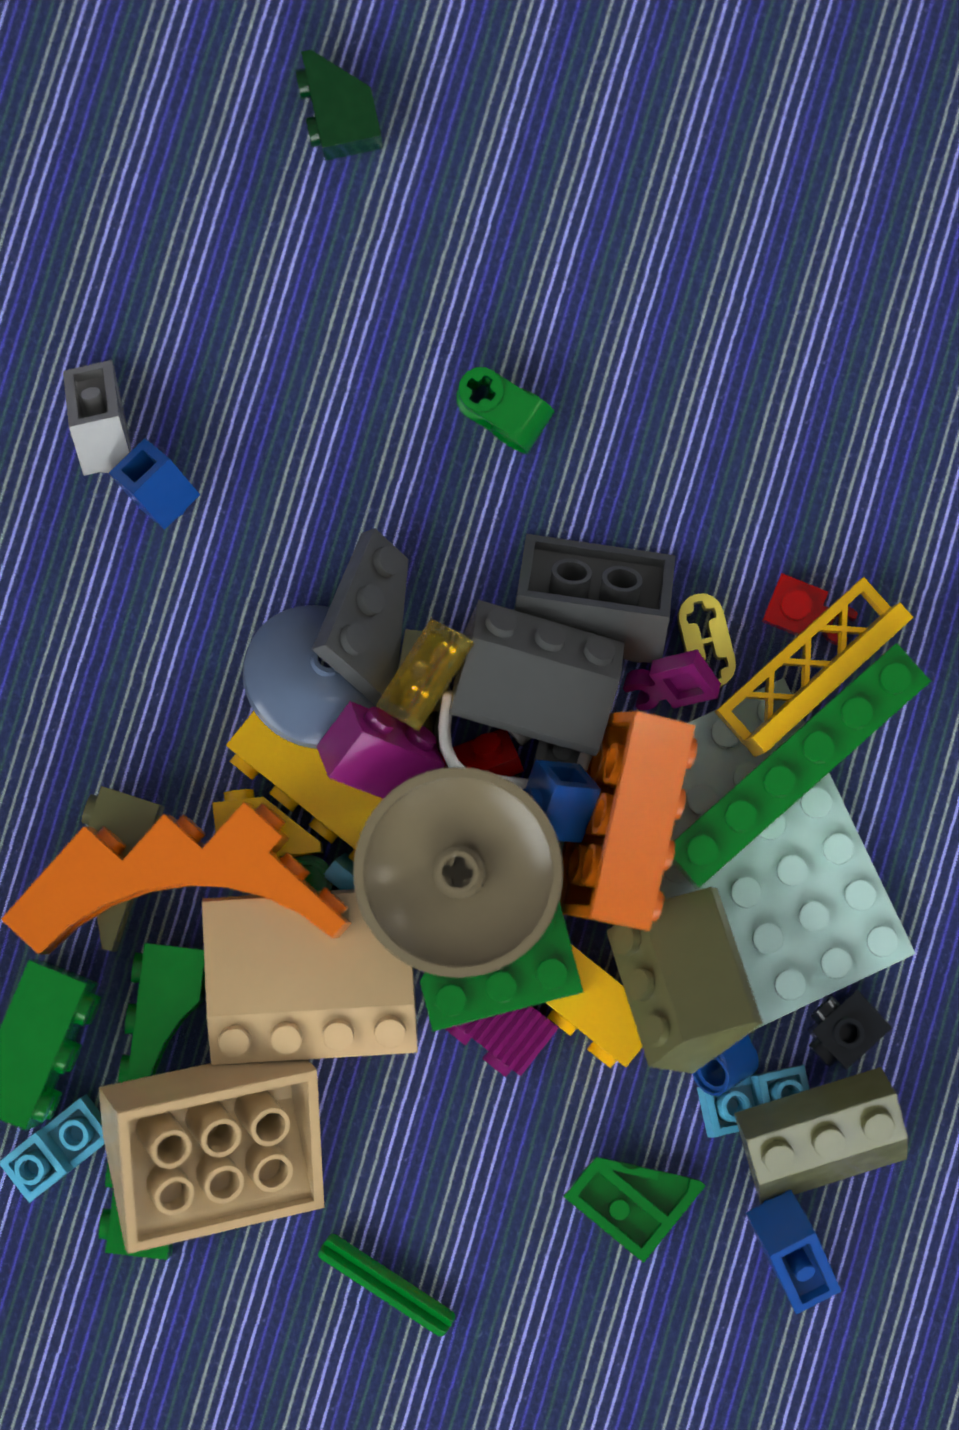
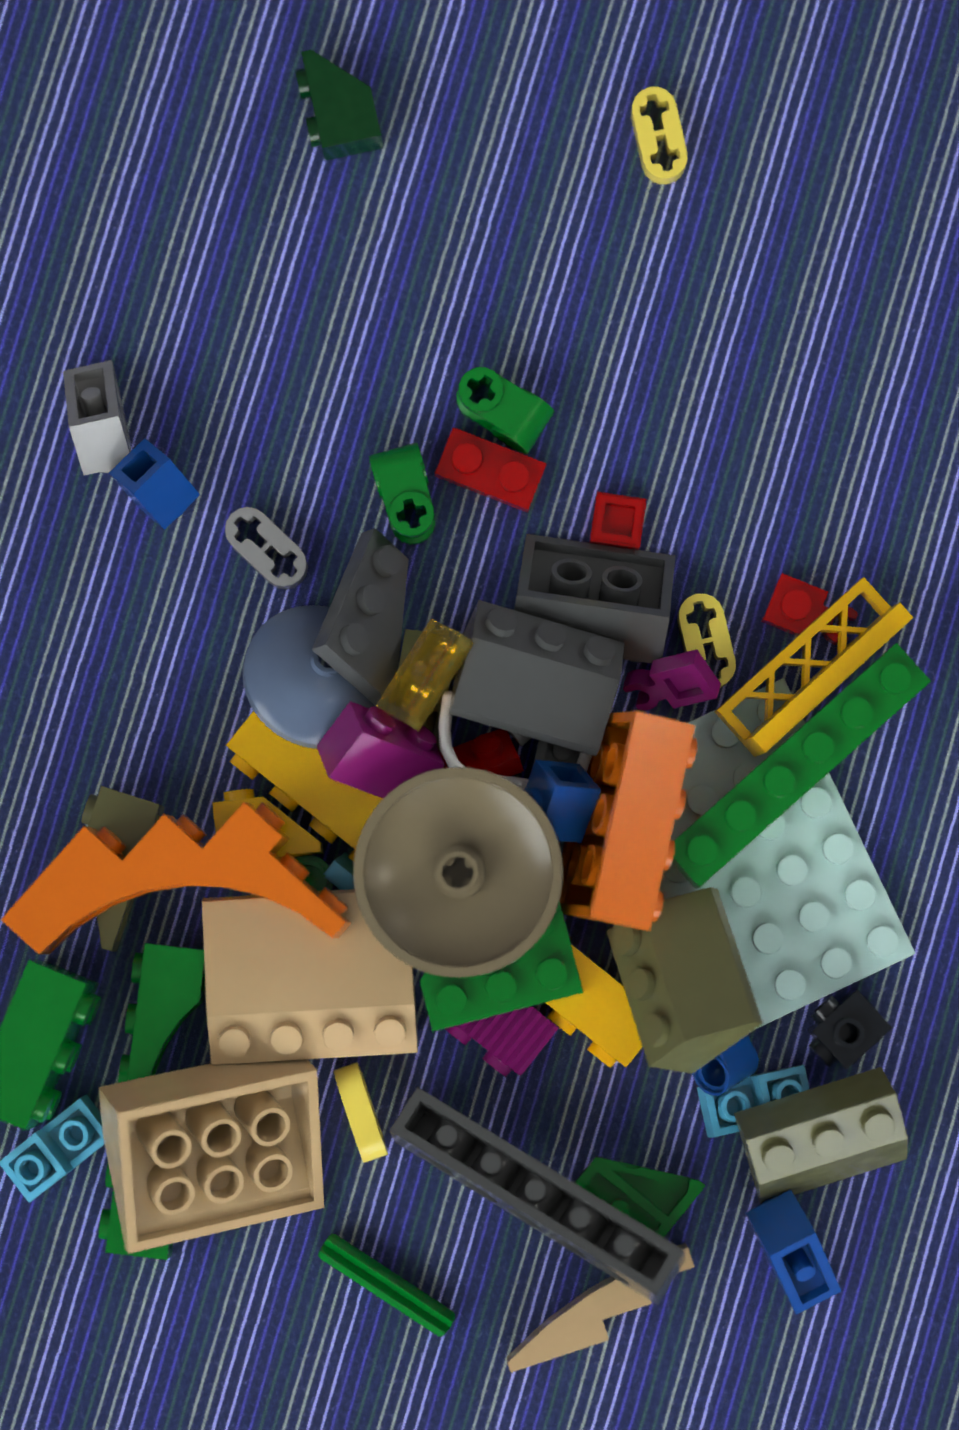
(258, 557): none -> light grey beam
(360, 1112): none -> light yellow beam
(404, 486): none -> green piece
(490, 469): none -> red plate
(538, 1195): none -> dark grey brick
(581, 1321): none -> tan slope
(618, 520): none -> red tile
(670, 132): none -> light yellow beam

